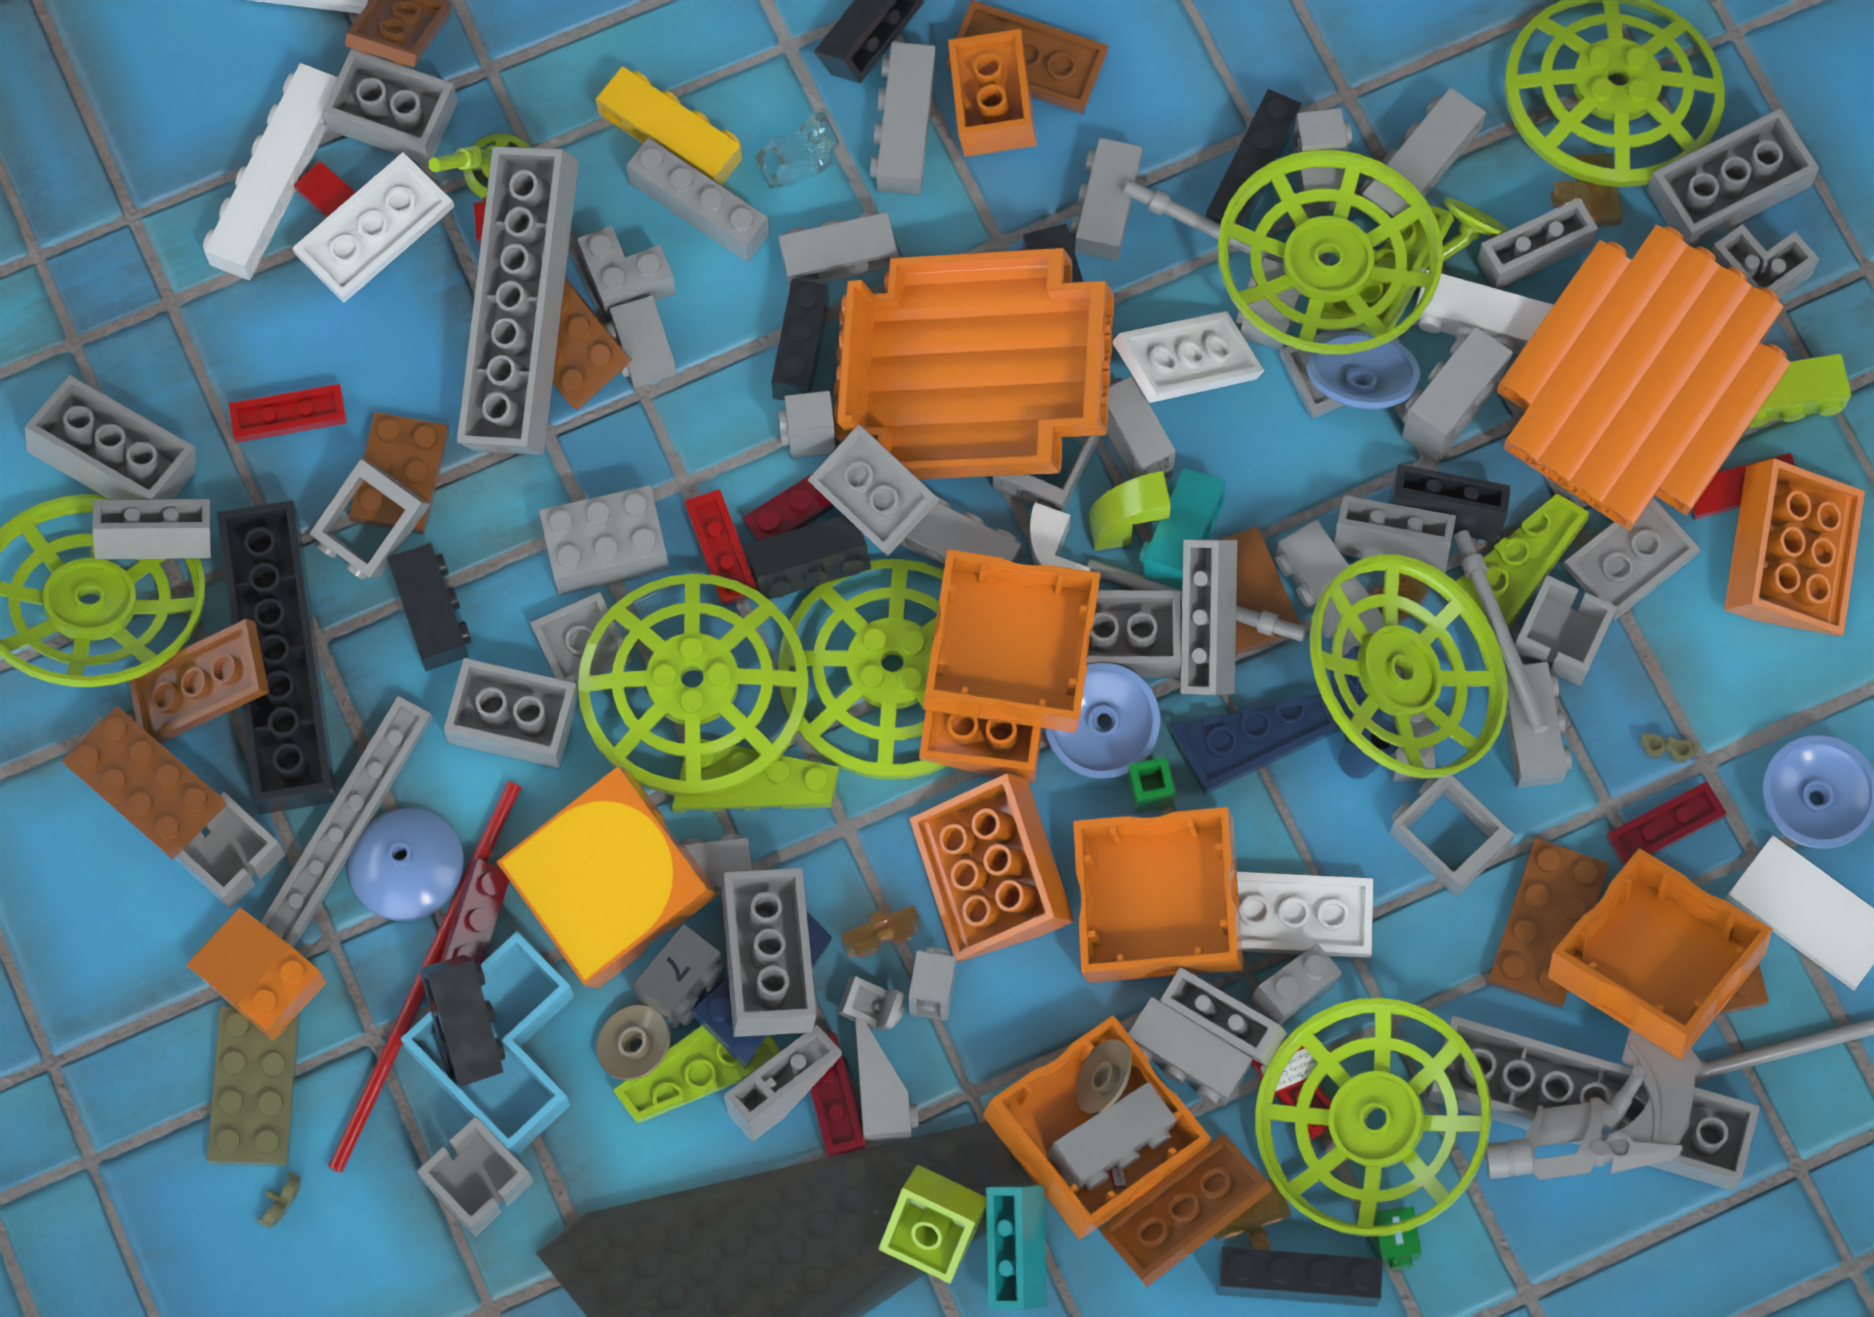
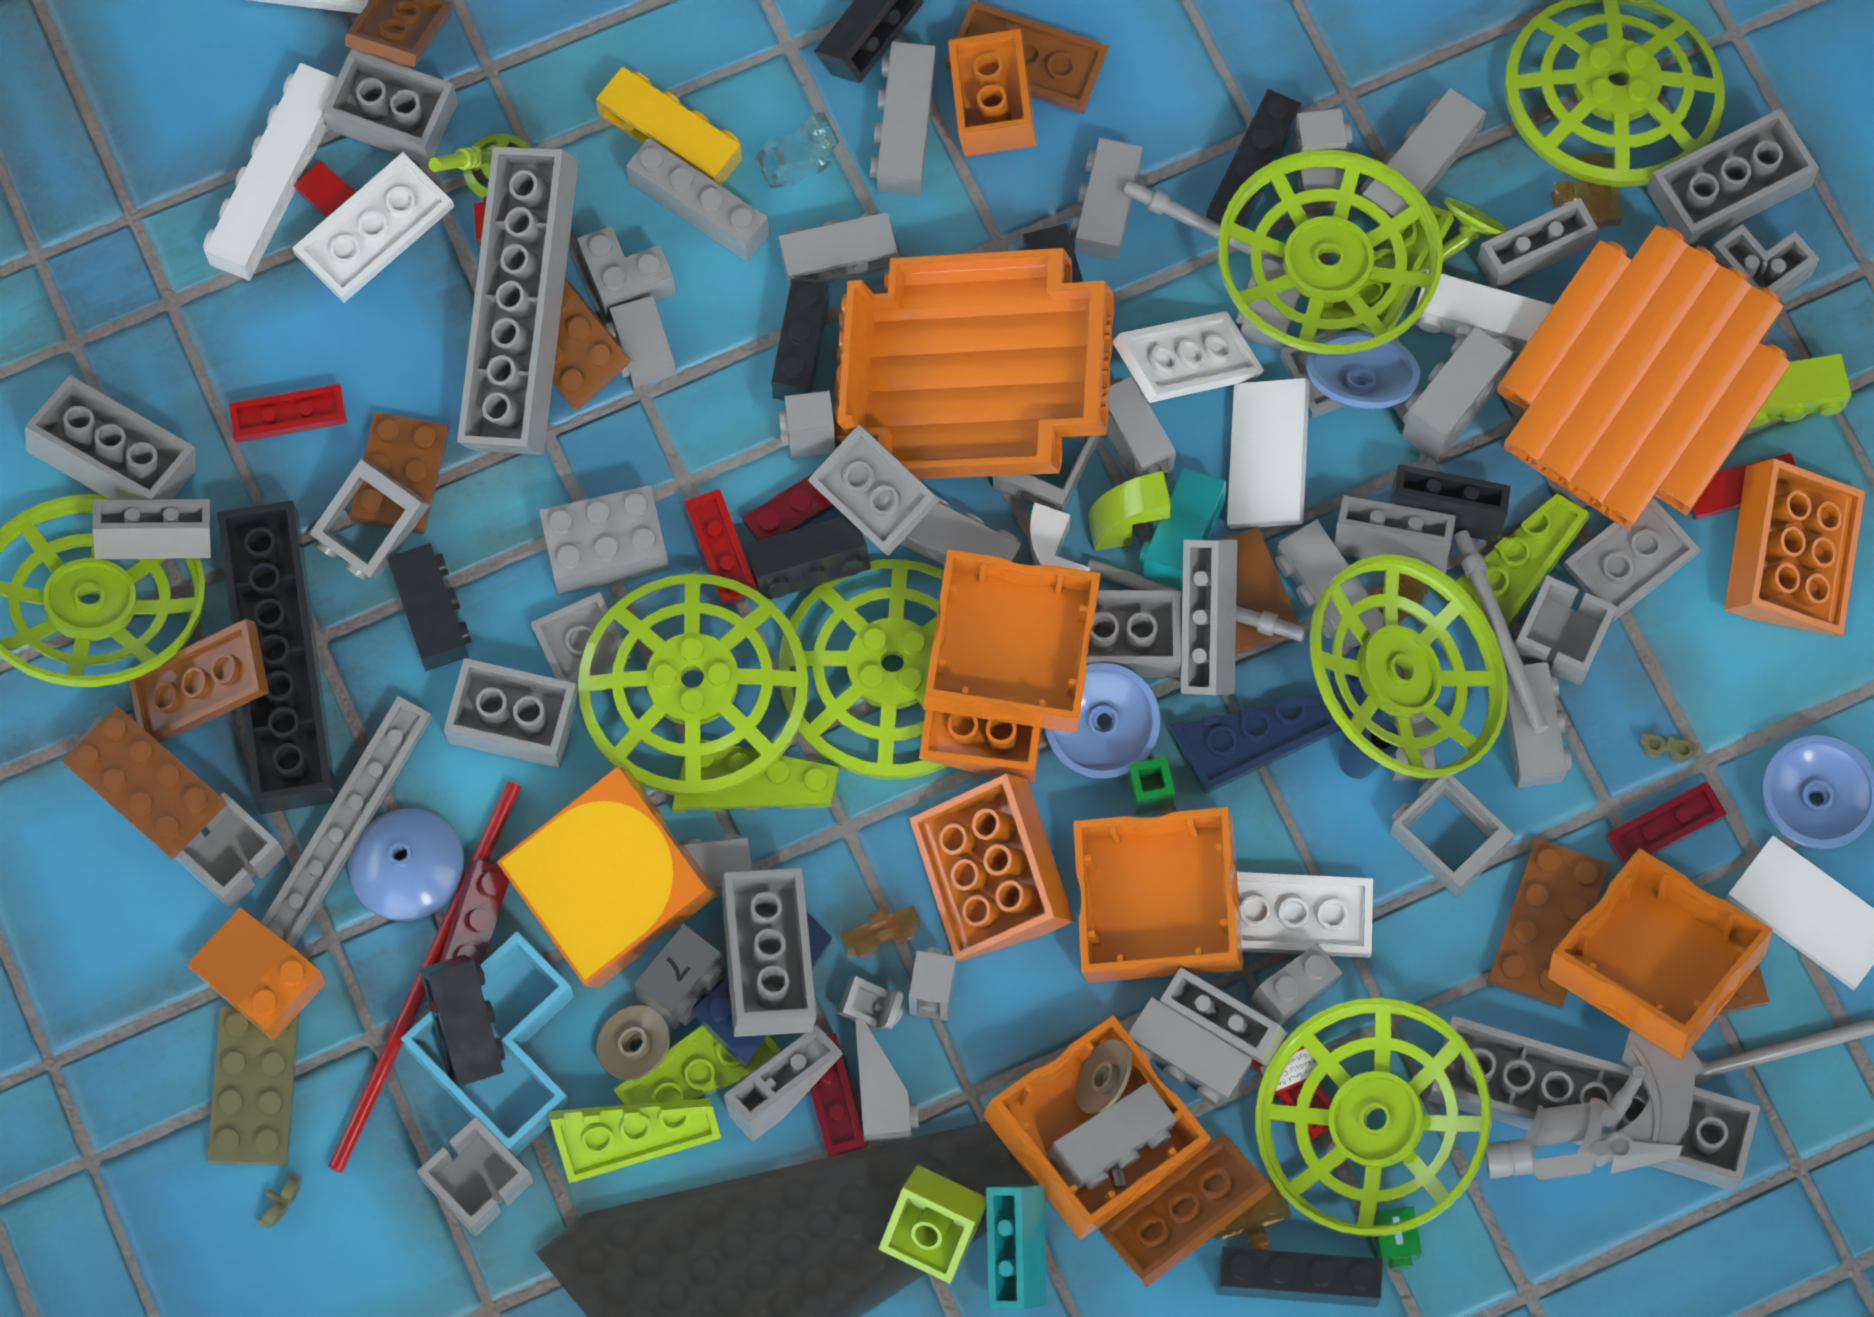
(624, 1135): none -> lime wing
(1268, 453): none -> white tile

